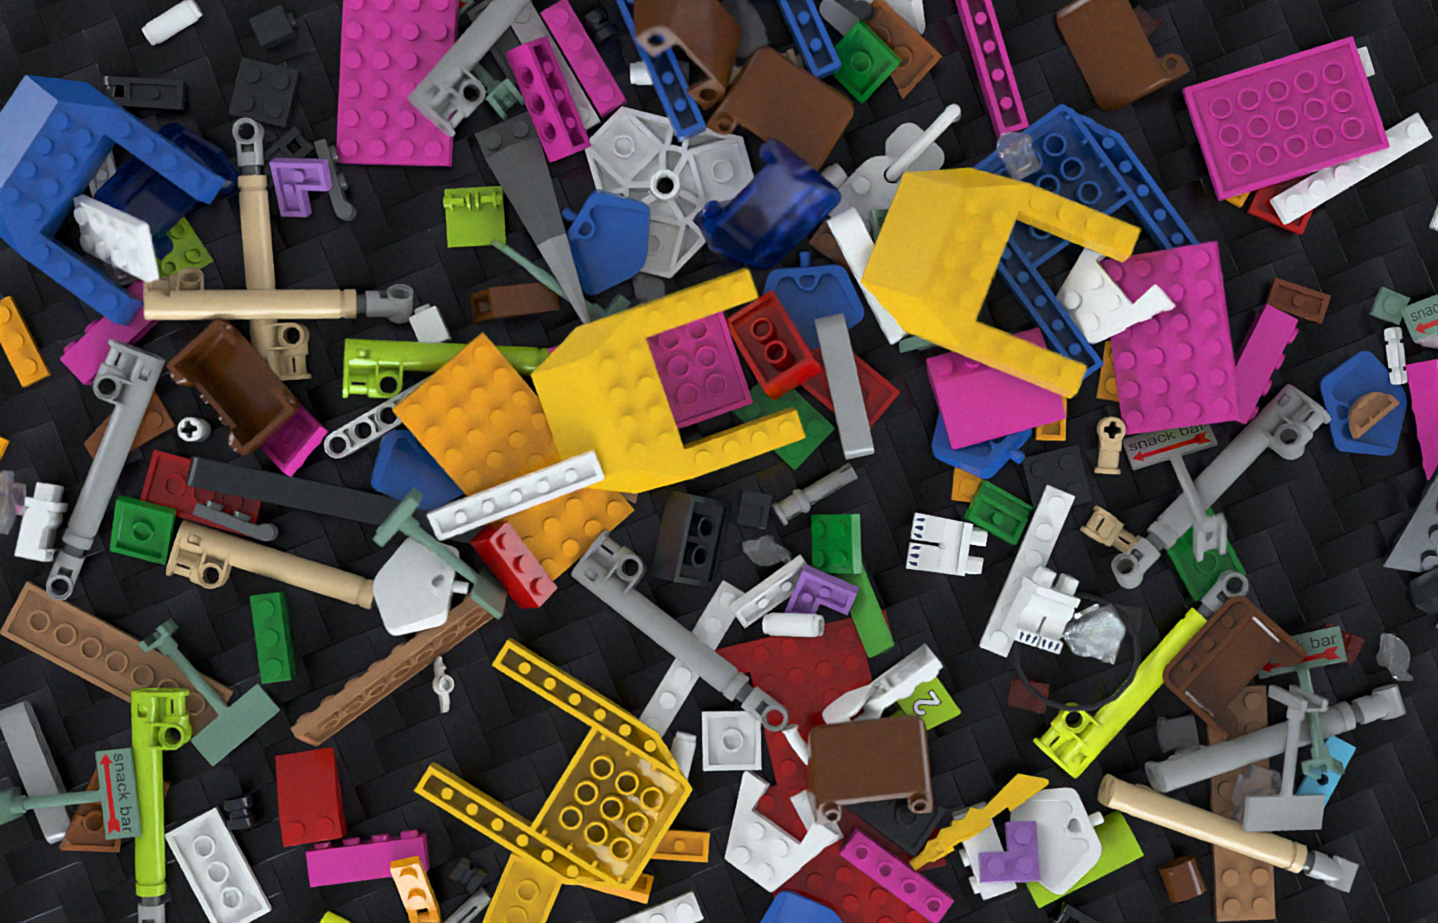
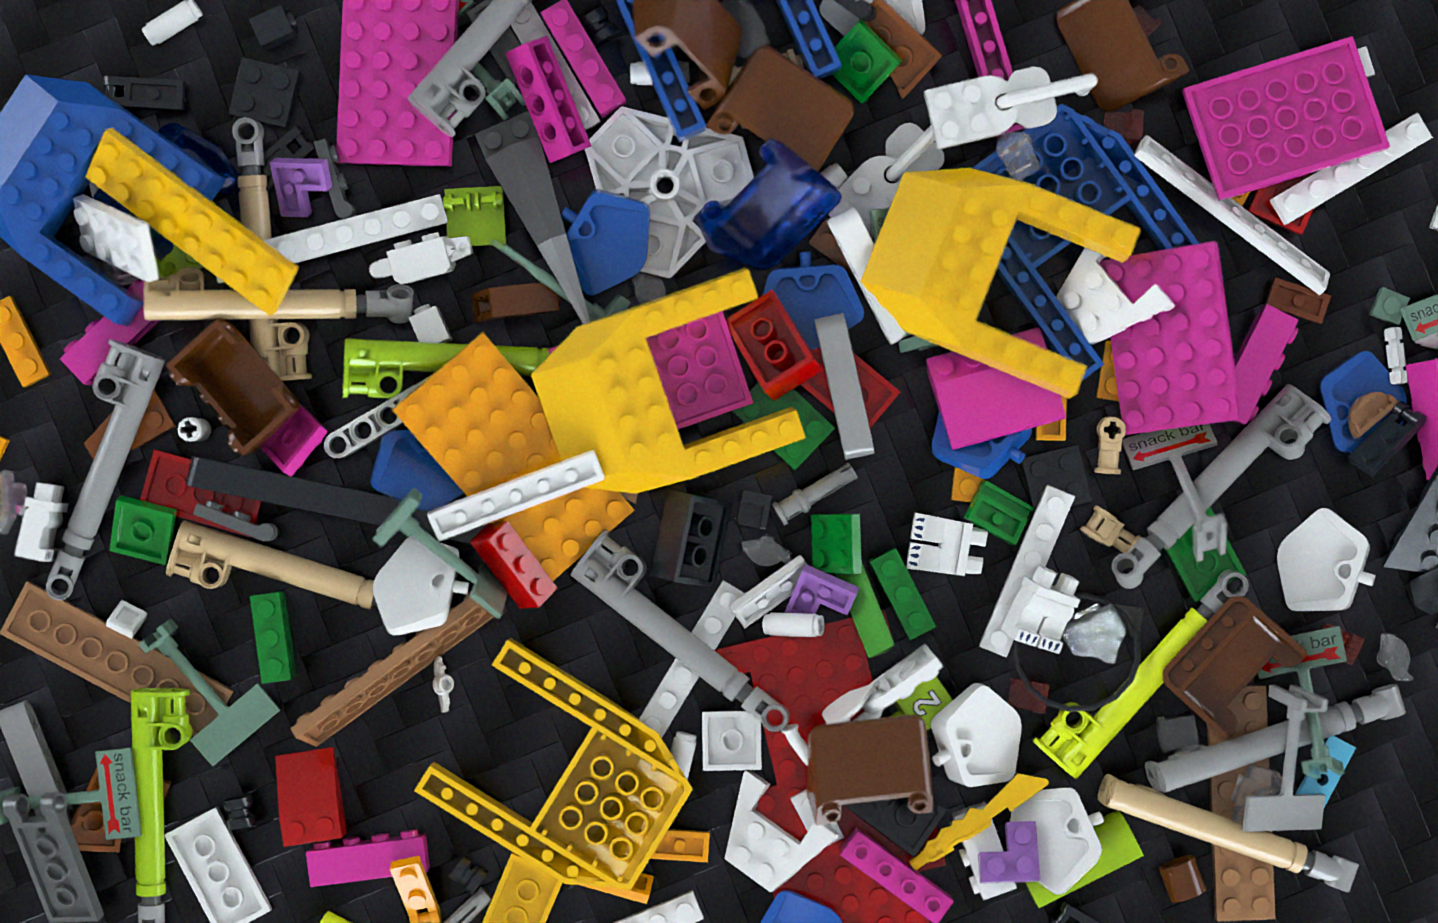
(53, 858): none -> dark grey hinge
(126, 619): none -> white tile
(191, 222): none -> yellow plate
(360, 230): none -> white plate
(422, 260): none -> white hinge
(902, 593): none -> green brick
(970, 113): none -> white plate
(977, 738): none -> white animal
(1127, 124): none -> clear red panel
(1233, 215): none -> white tile
(1323, 563): none -> white animal
(1387, 439): none -> black plate

